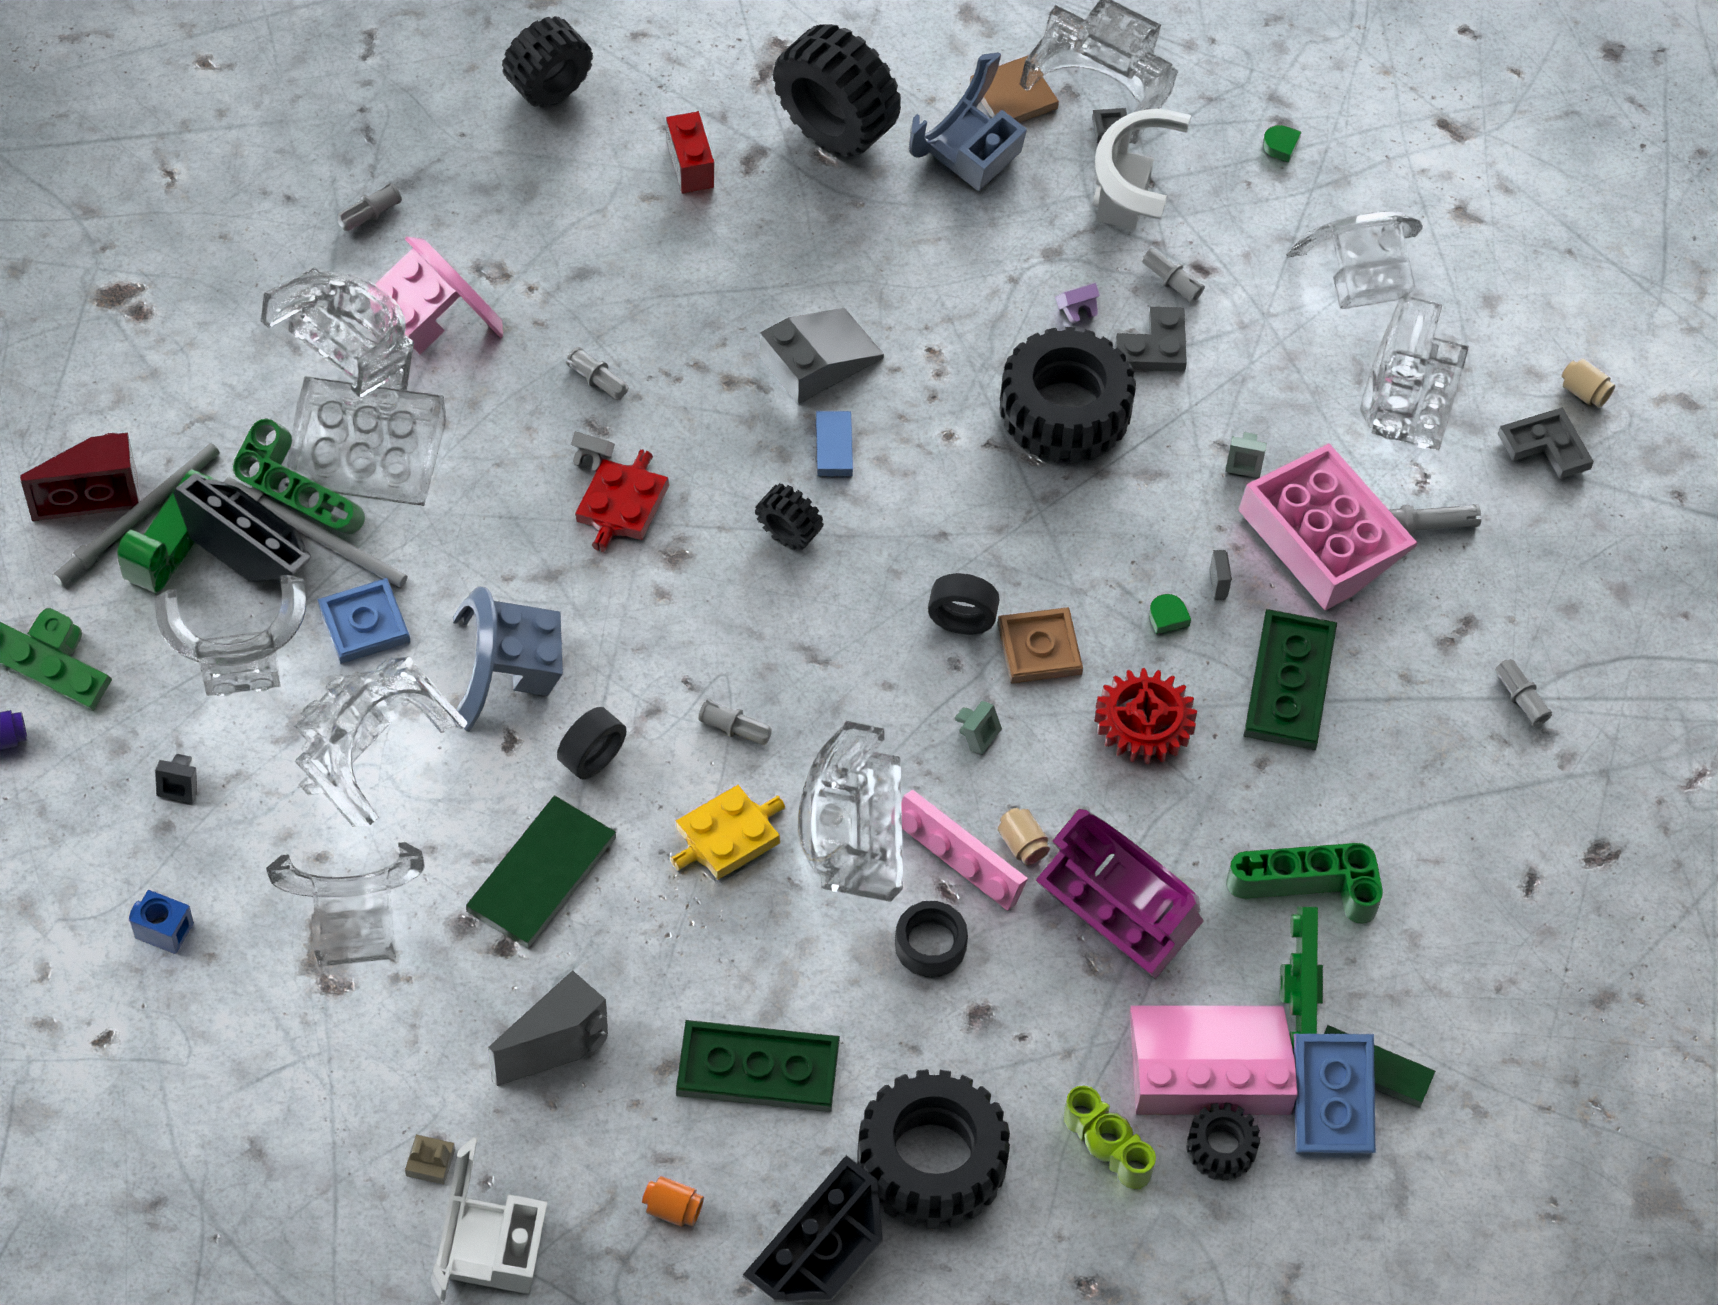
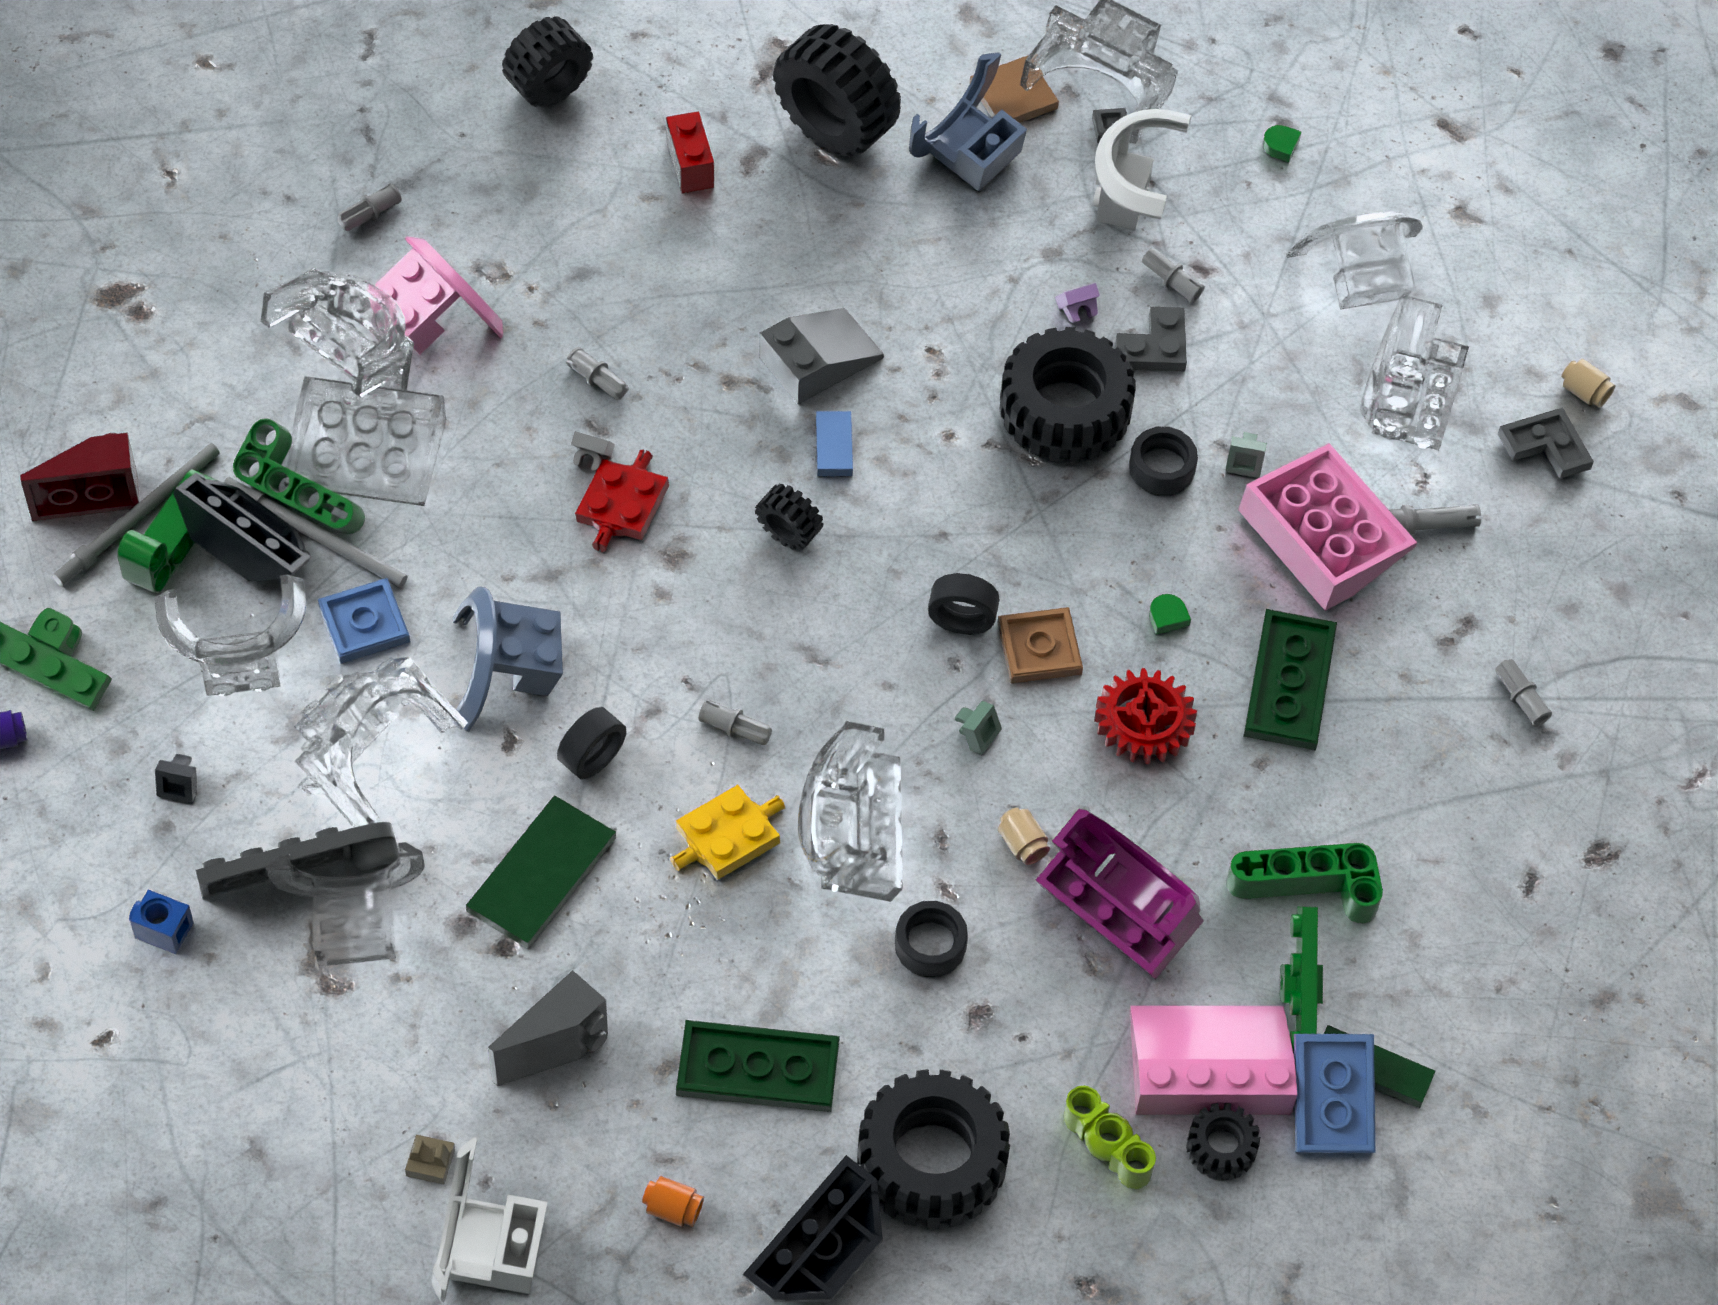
(369, 845): none -> dark grey plate
(961, 850): bright pink plate -> none
(1163, 438): none -> black tyre
(1220, 574): dark grey tile -> none

